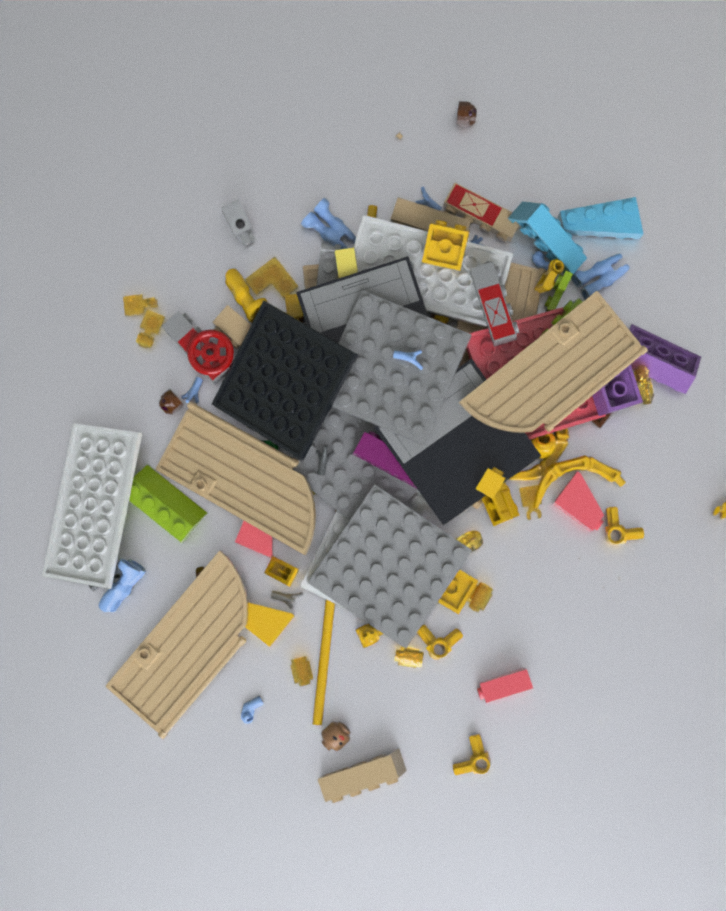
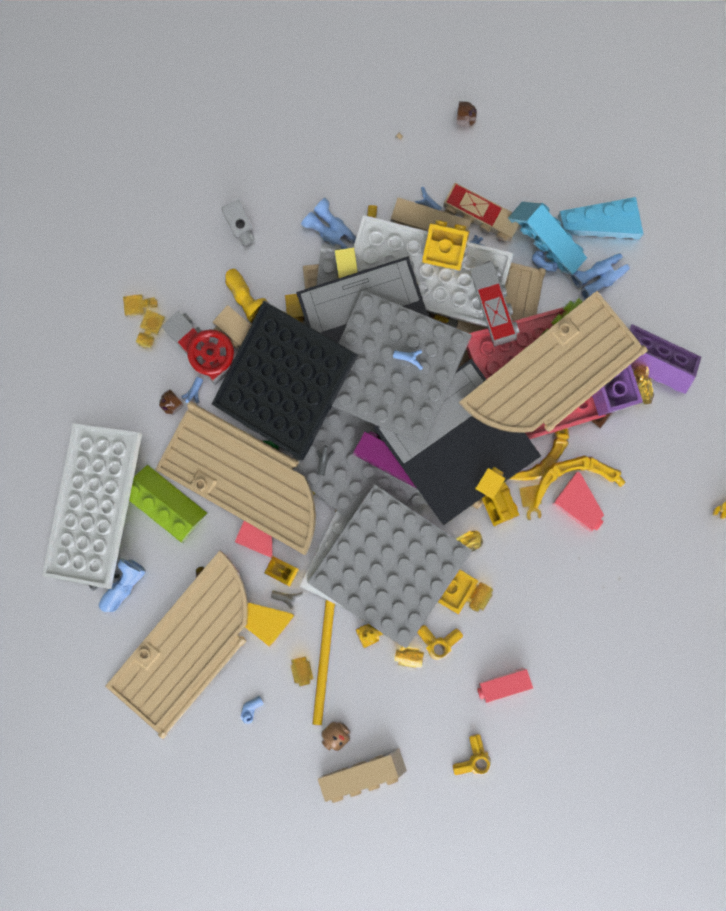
(272, 274): clear yellow plate -> none
(545, 445): yellow head -> none
(547, 279): yellow plate -> none
(560, 286): lime plate -> none
(625, 534): yellow axle -> none

